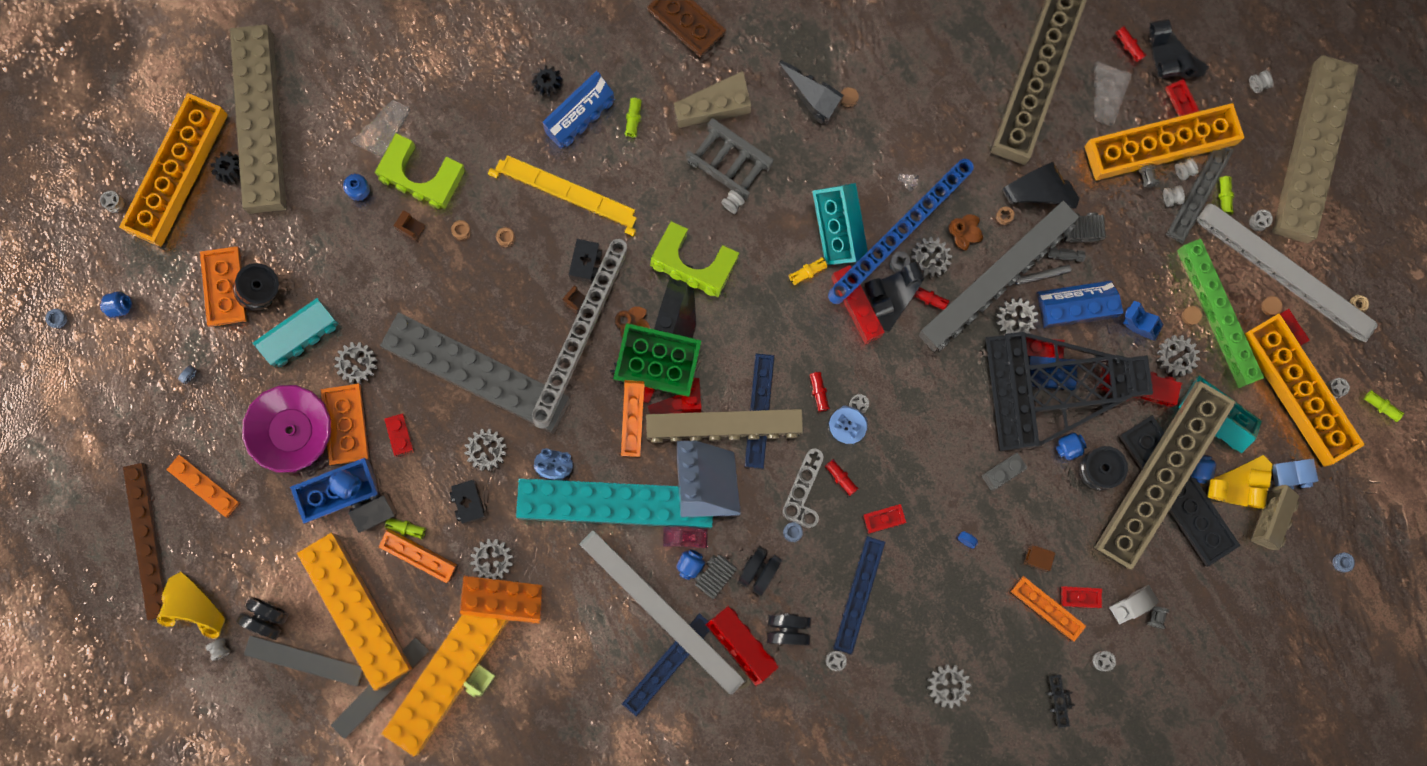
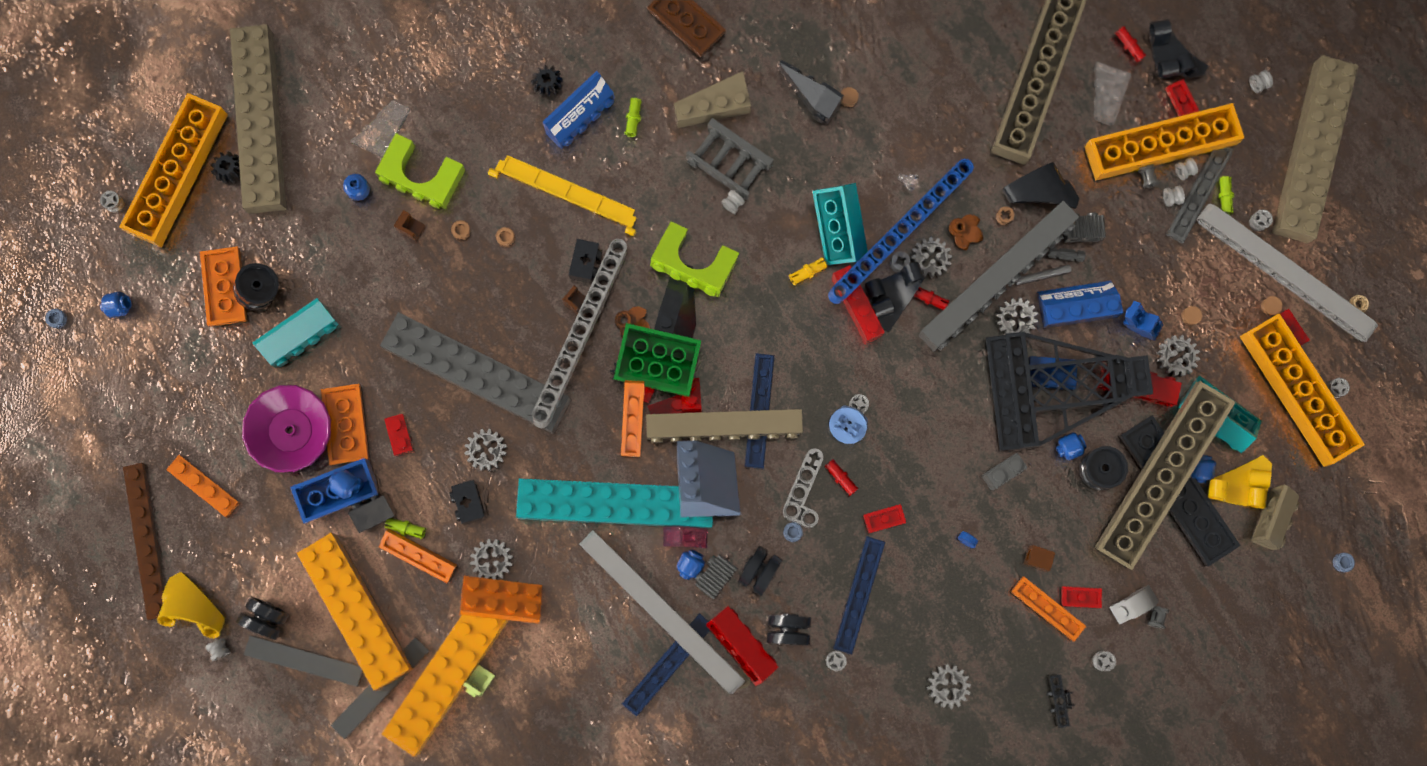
(187, 374): sand blue tile -> none
(357, 373): light grey gear -> none
(553, 464): medium blue plate -> none
(819, 391): red pin -> none
(1042, 349): red plate -> none
(1220, 313): bright green brick -> none
(1295, 473): medium blue brick -> none
(1383, 406): lime pin -> none

